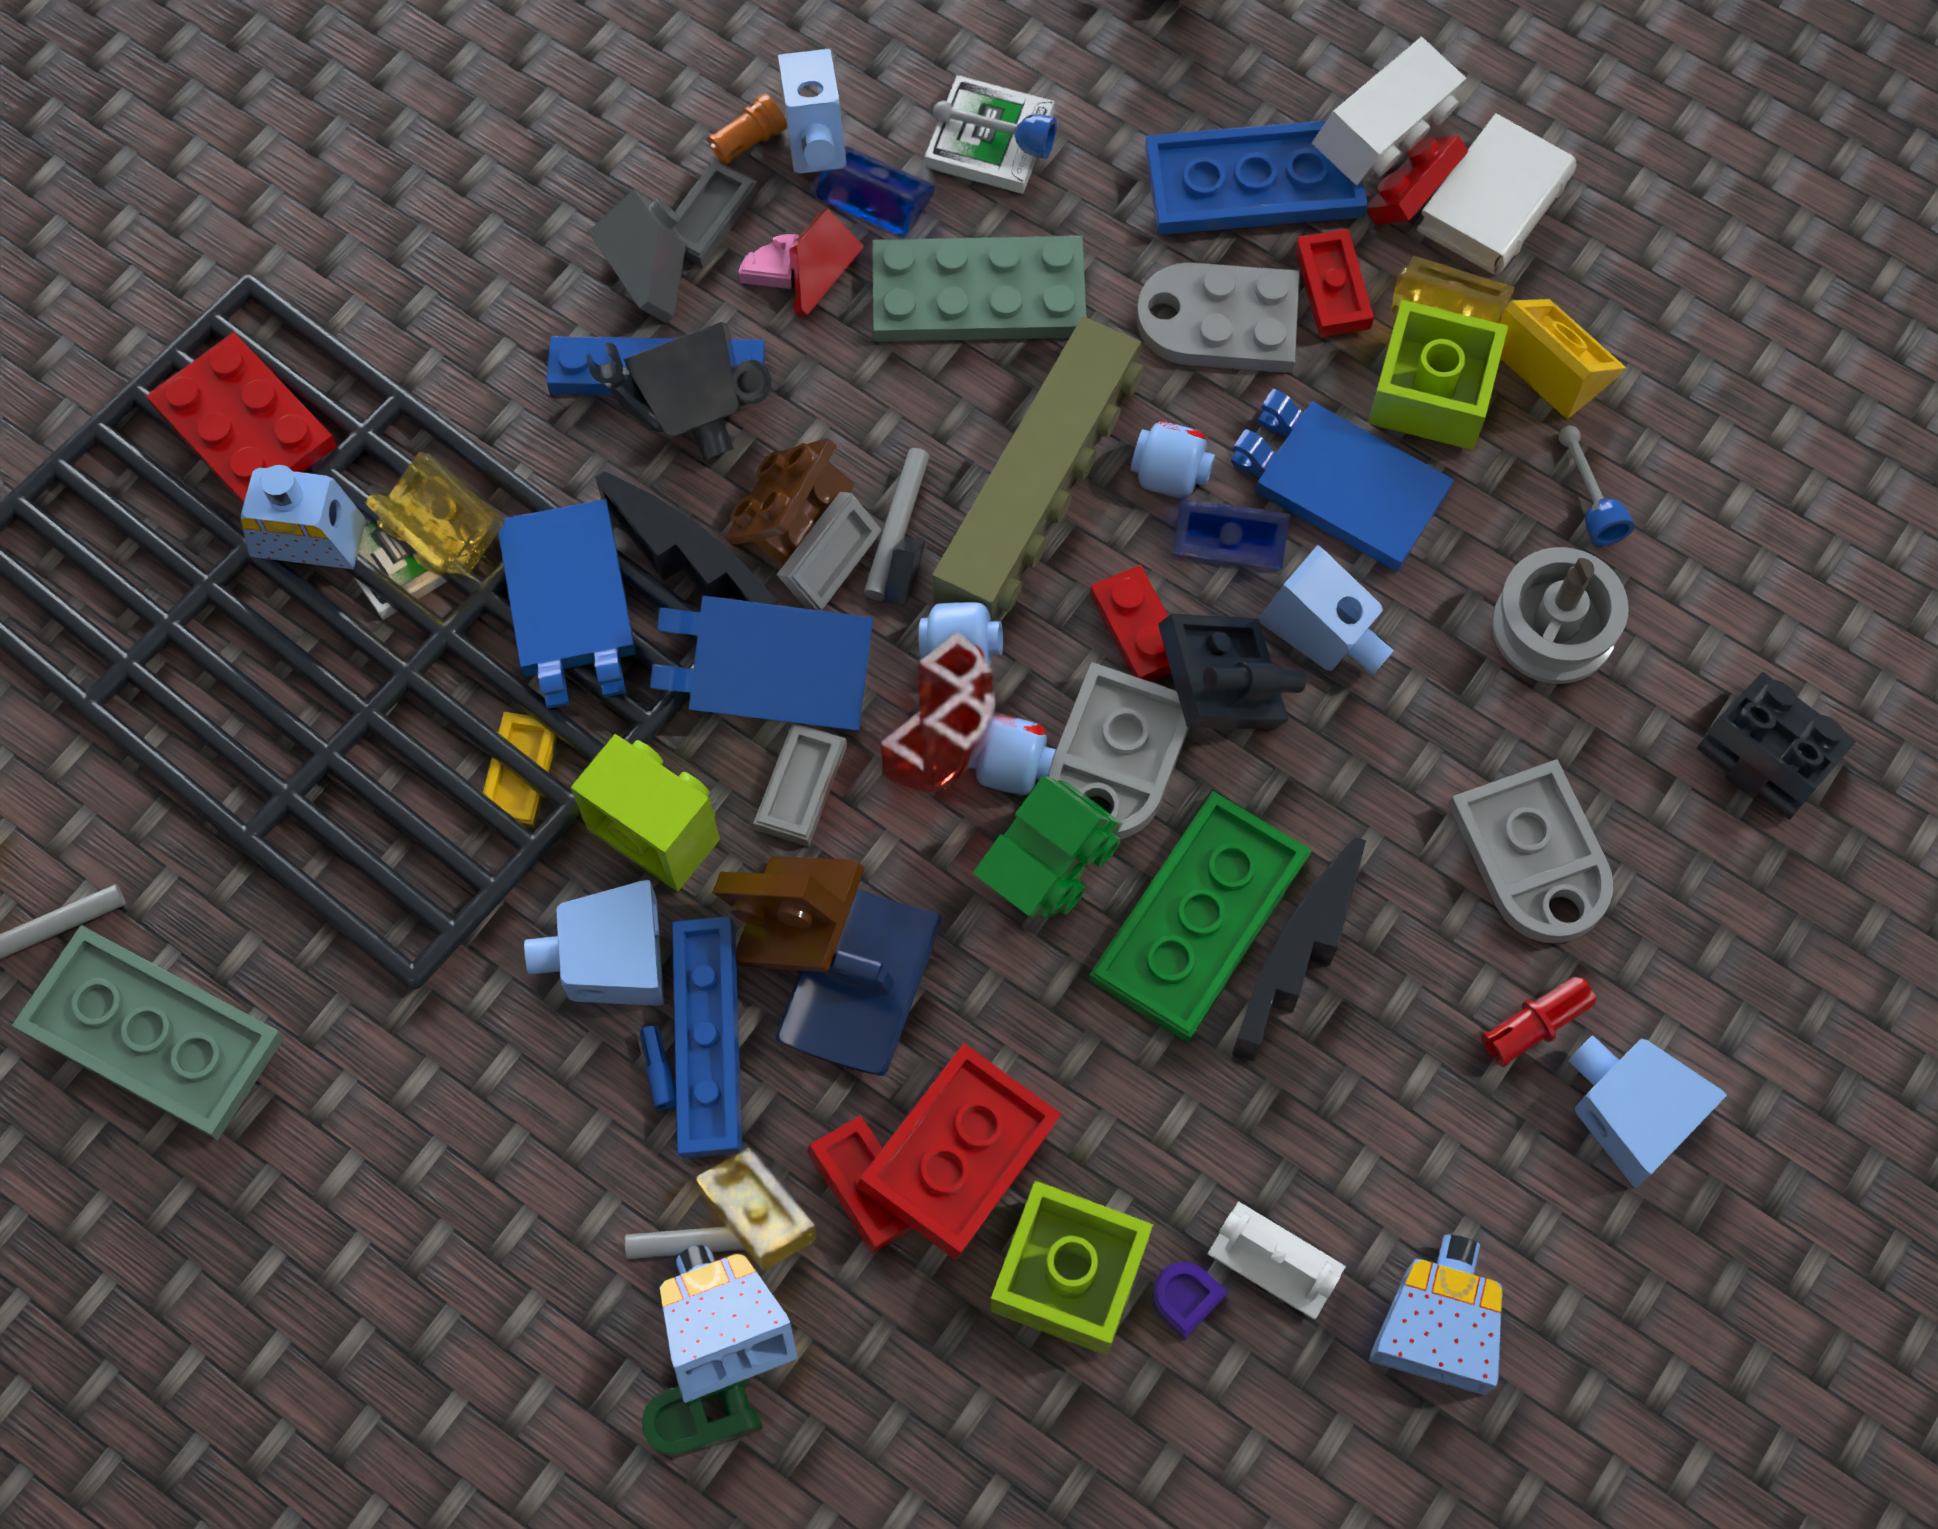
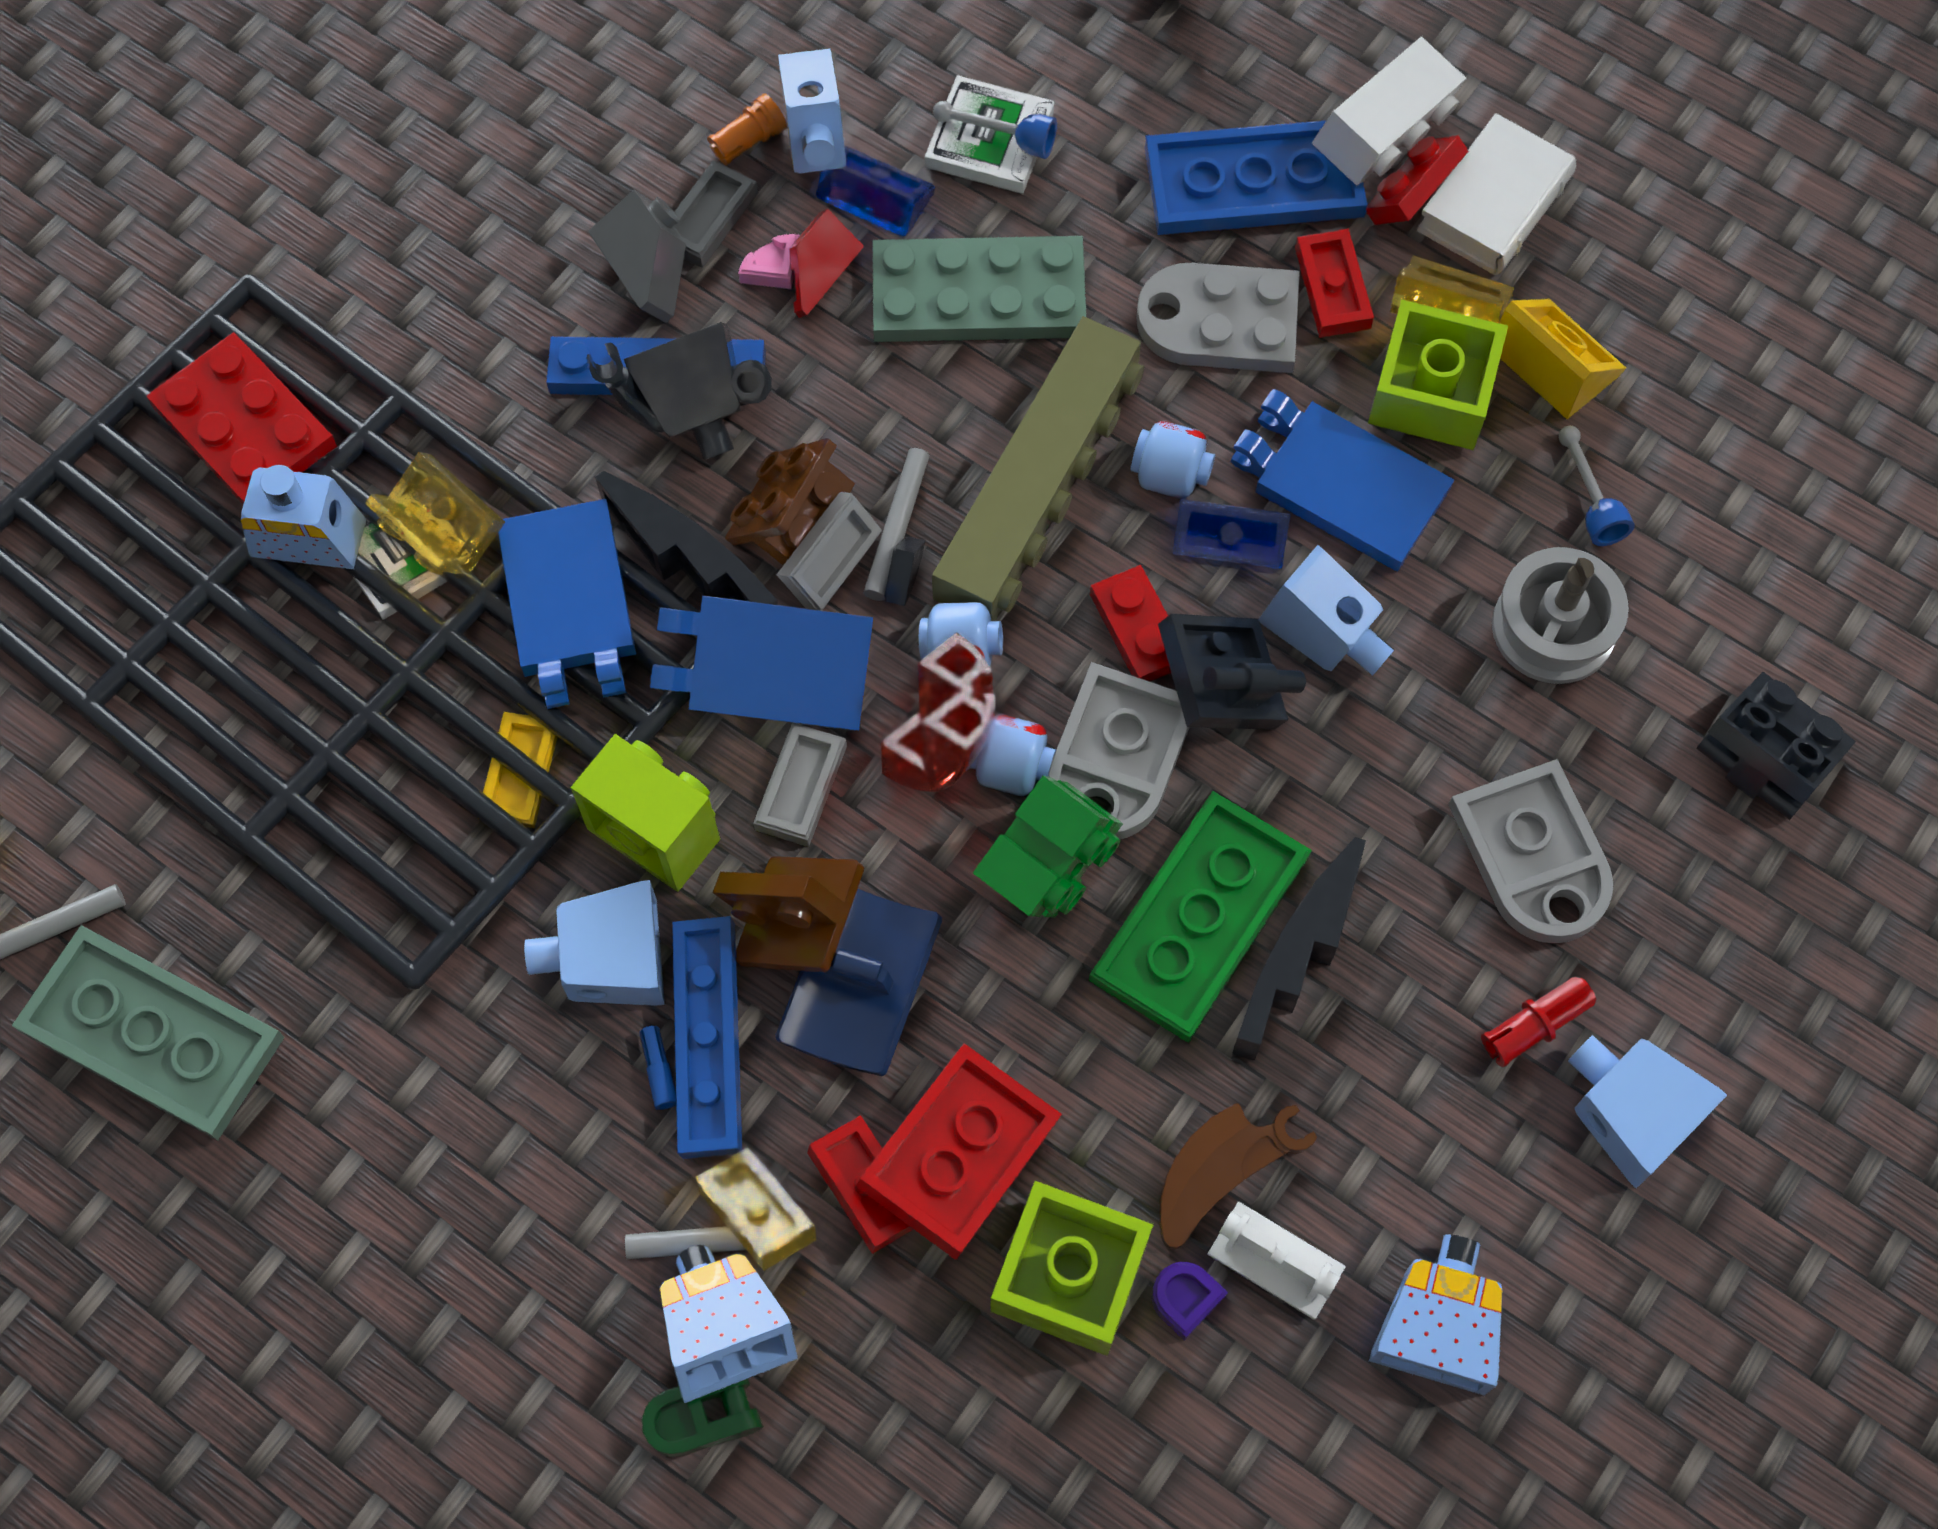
(1216, 1162): none -> reddish brown piece

